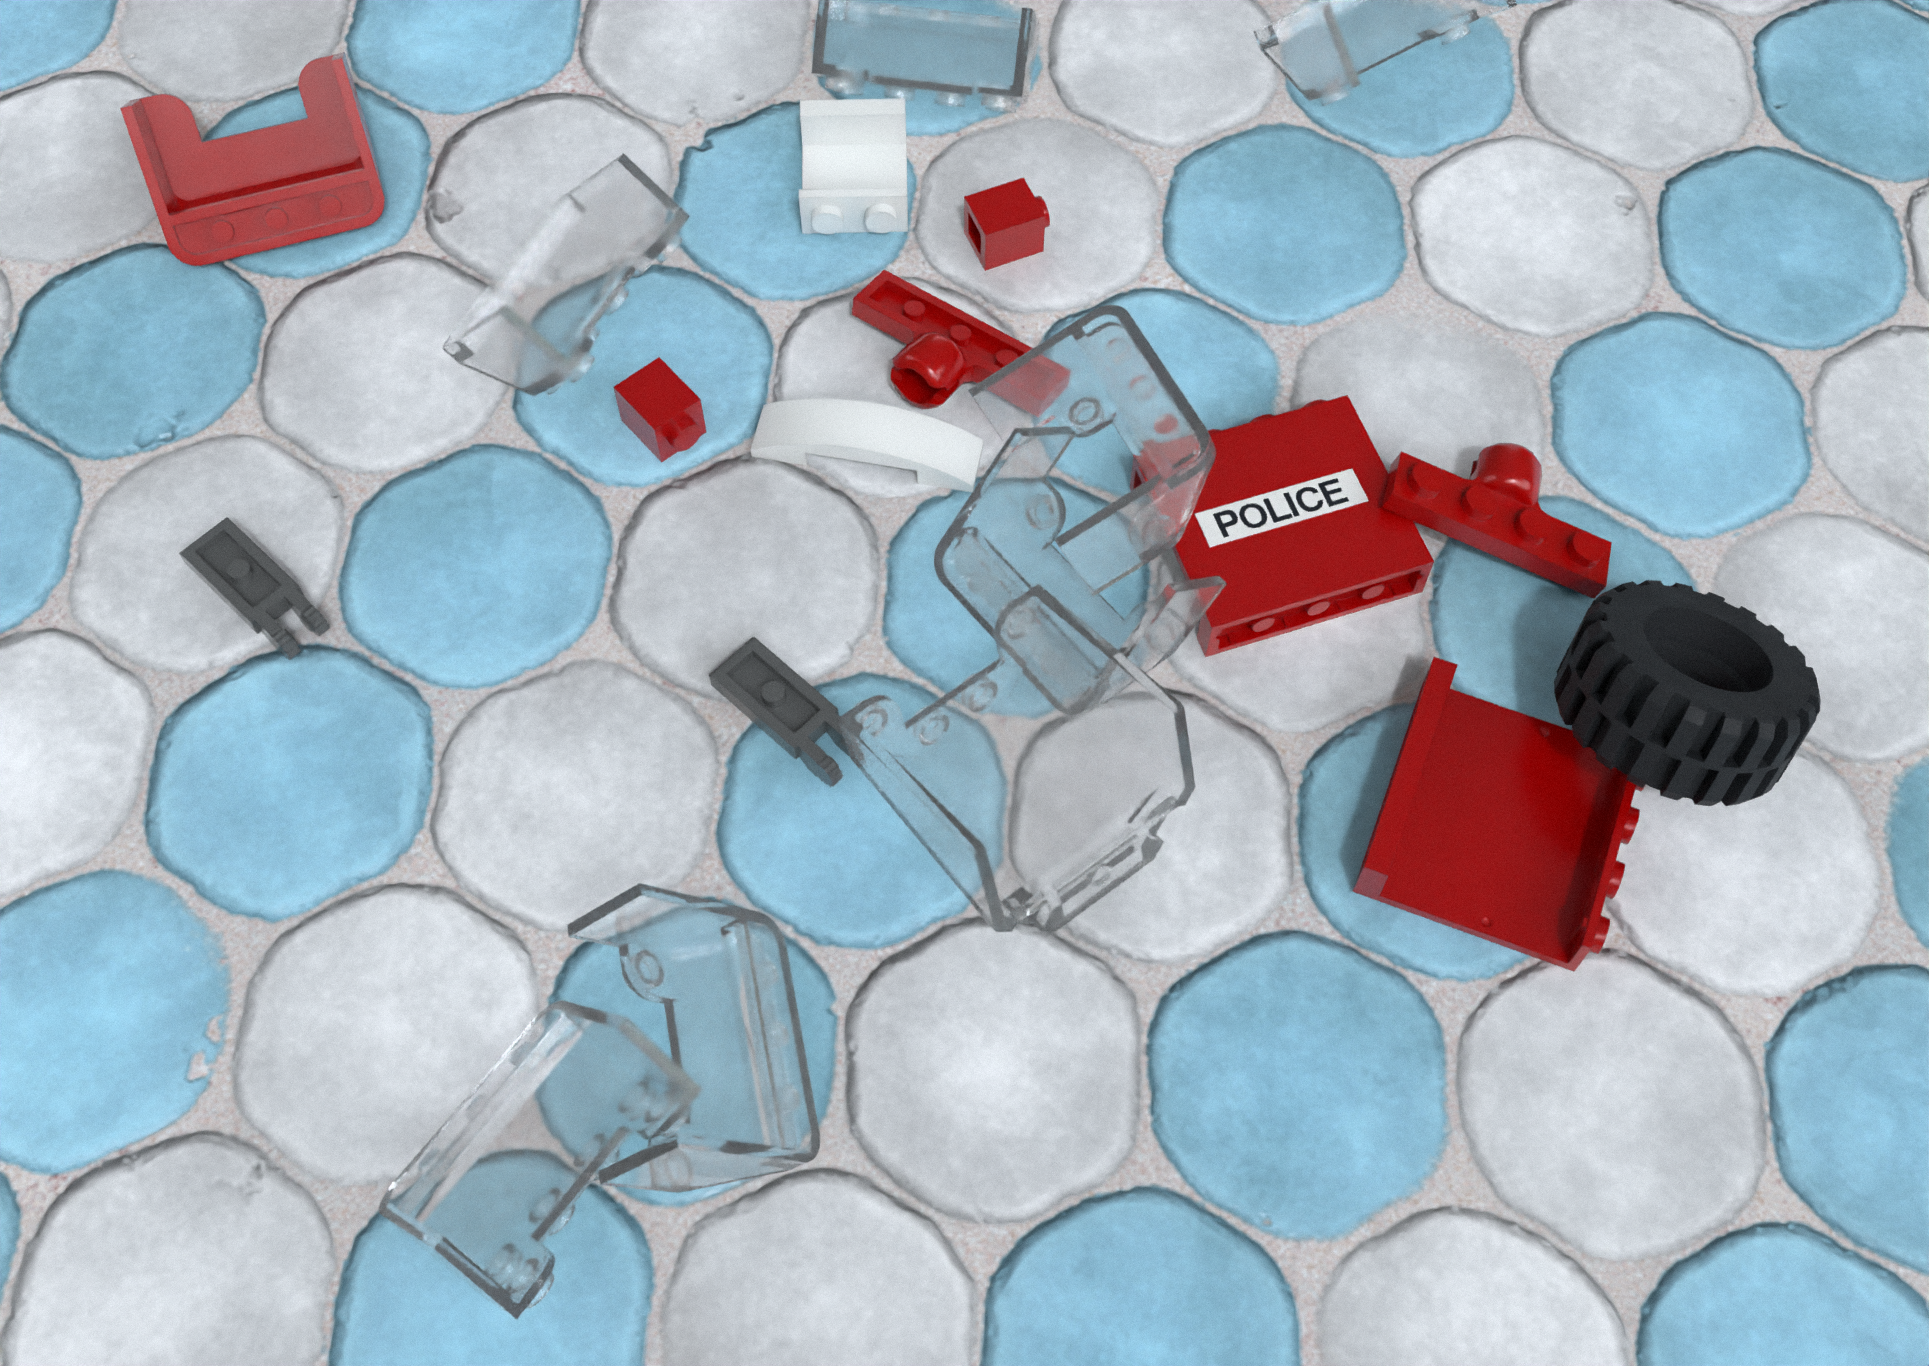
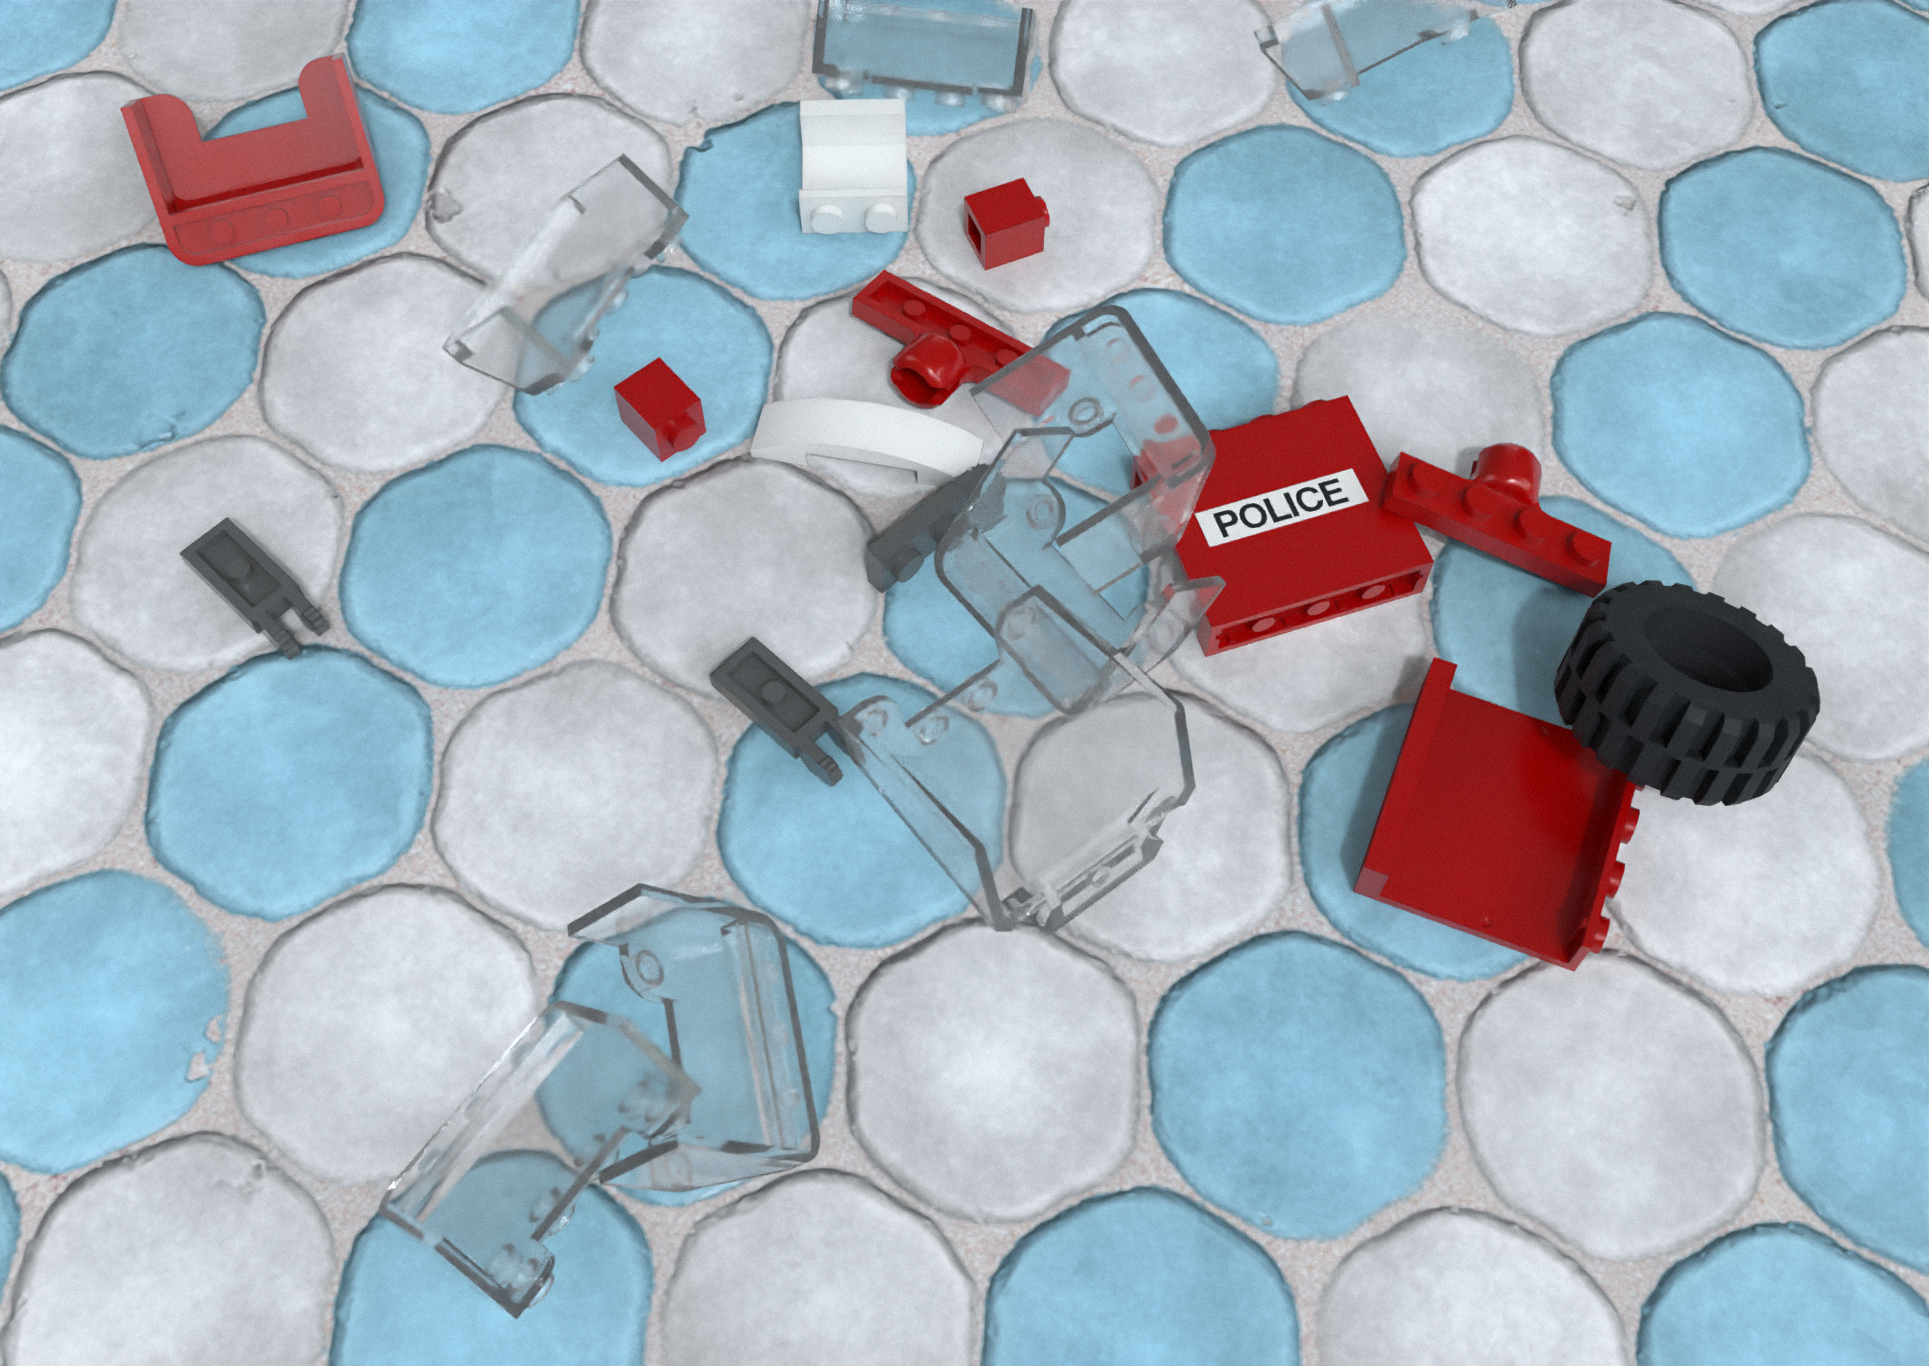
(905, 546): none -> dark grey hinge

